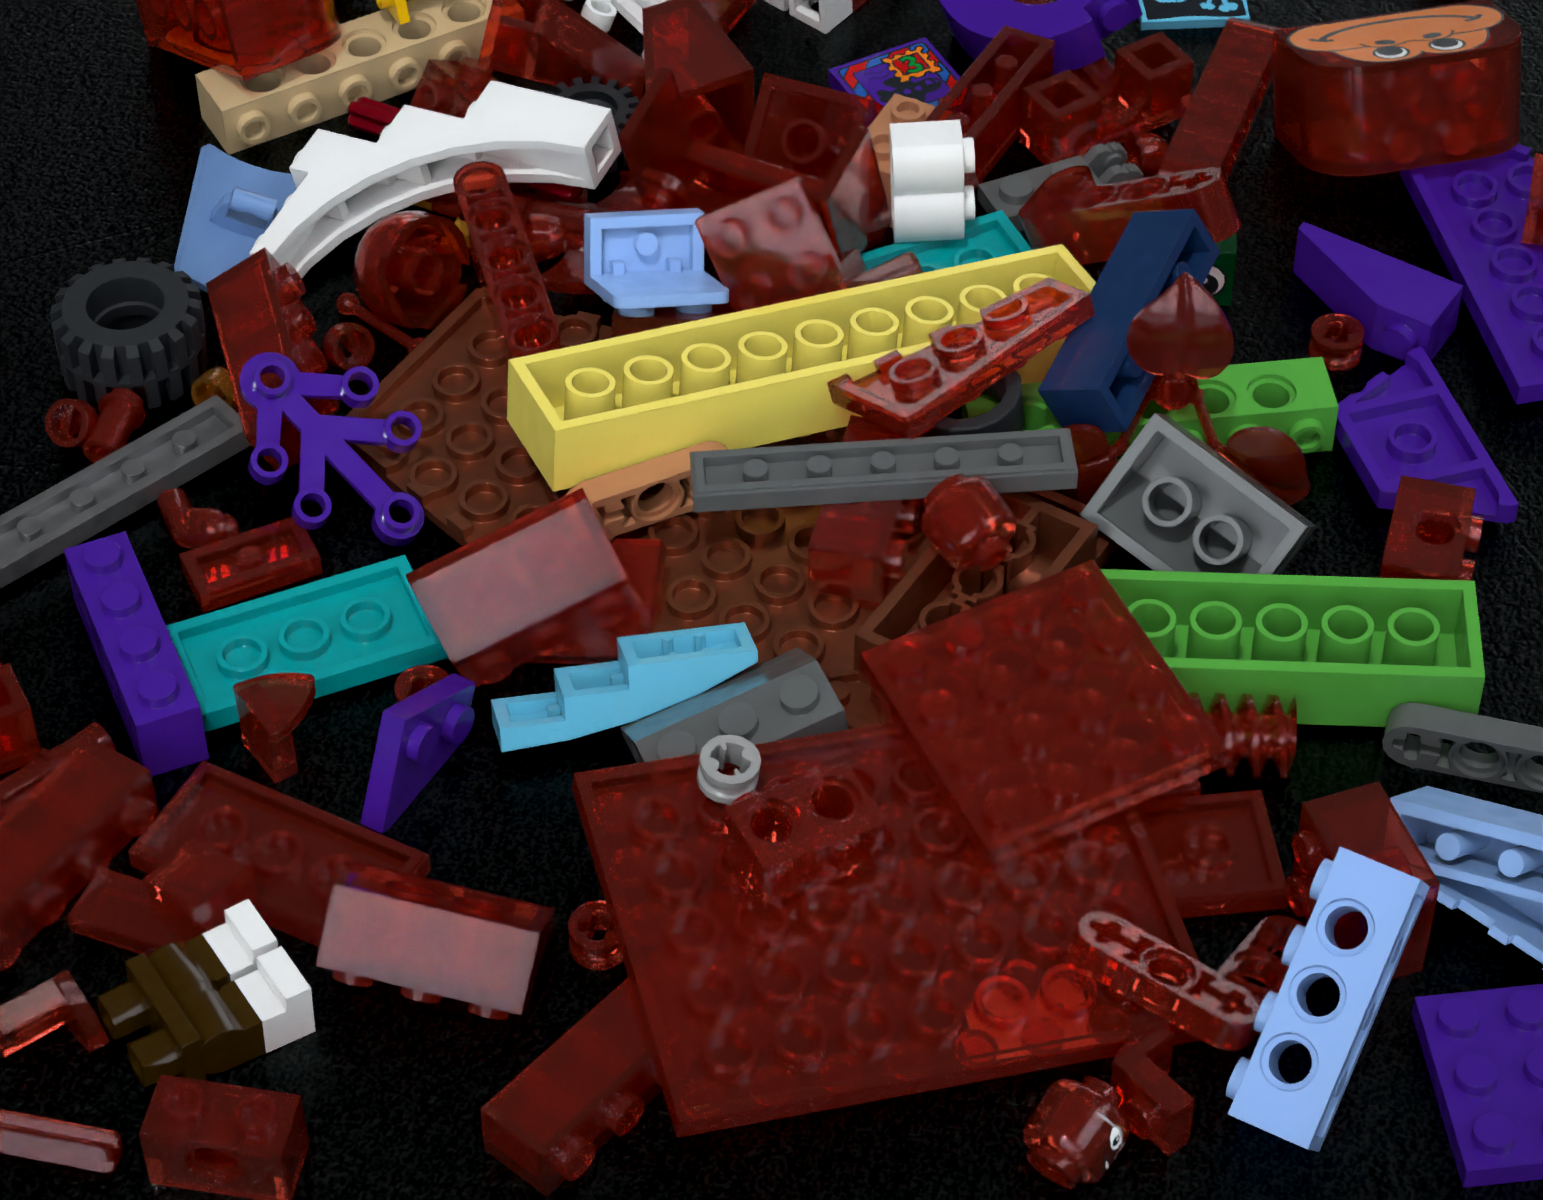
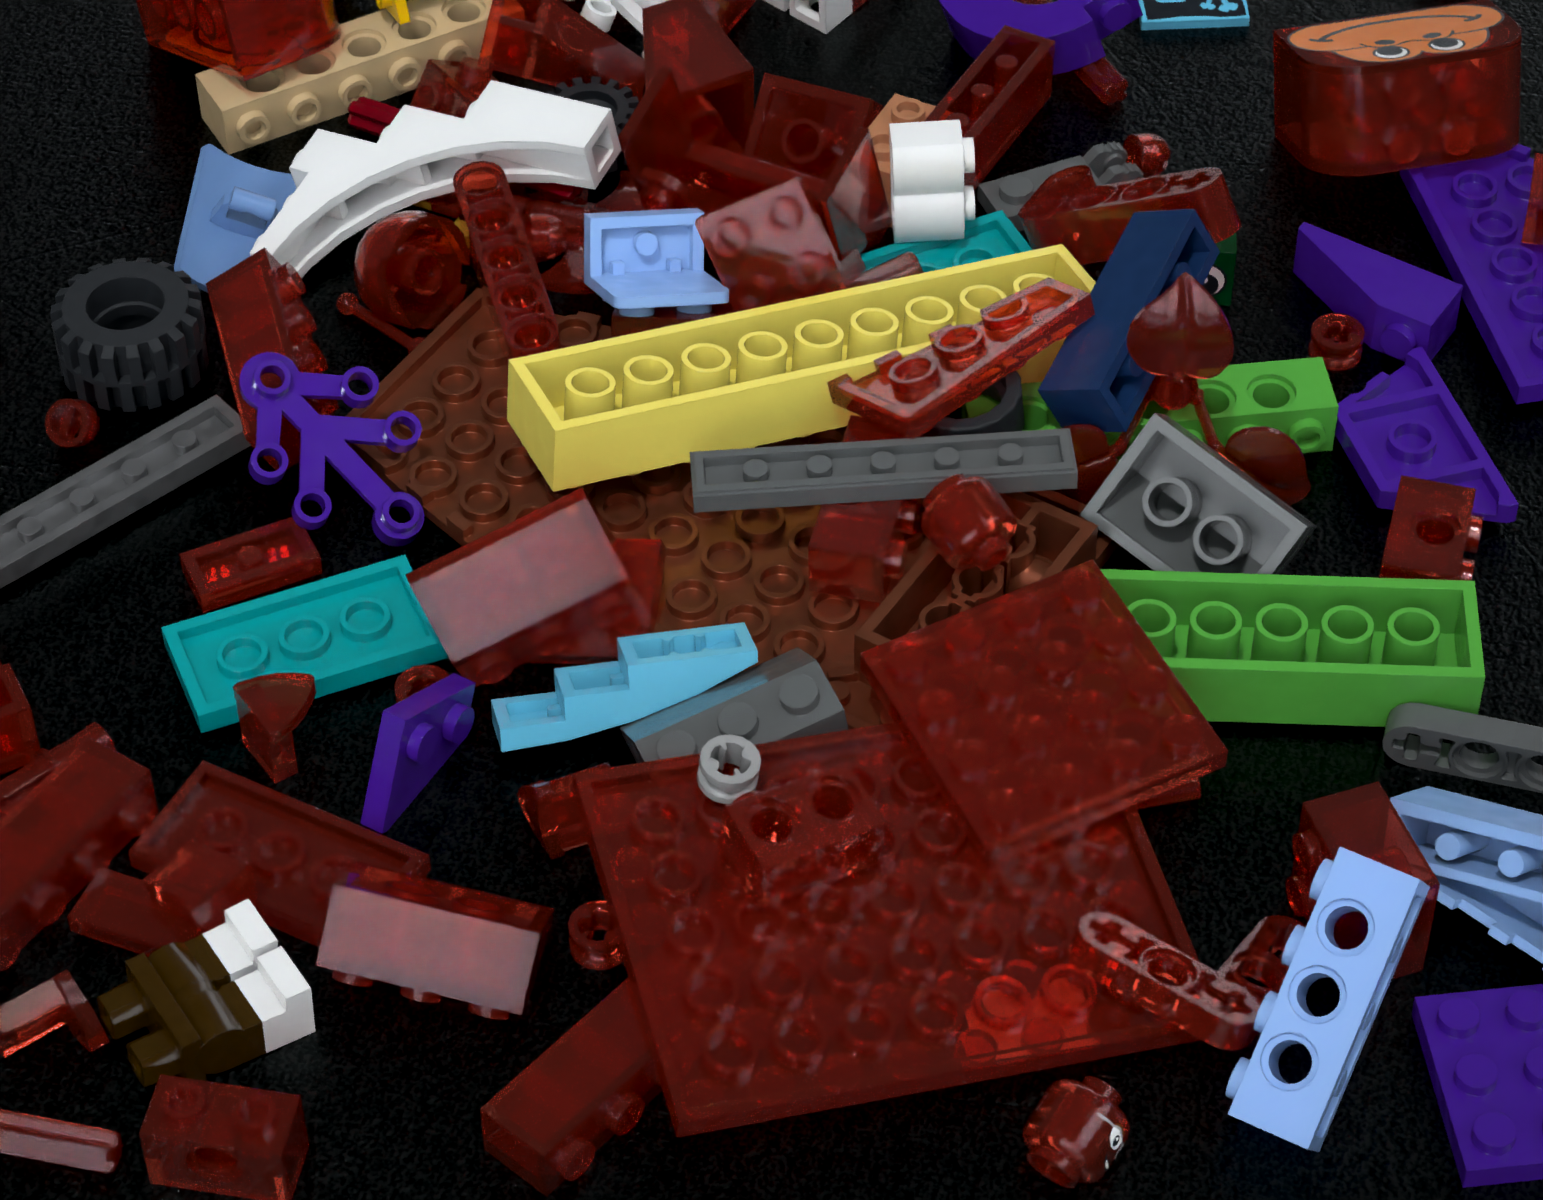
(119, 415): clear red pin -> none
(136, 654): dark purple brick -> none
(194, 526): clear red arm -> none
(211, 383): clear orange hinge -> none
(355, 339): clear red hinge -> none
(554, 813): none -> clear red tile
(630, 482): nougat beam -> none
(907, 70): tile -> none
(1144, 92): clear red arch -> none
(1150, 1098): clear red bracket -> none
(1216, 852): clear red tile -> none
(1224, 100): clear red beam -> none
(1253, 734): clear red piece -> none

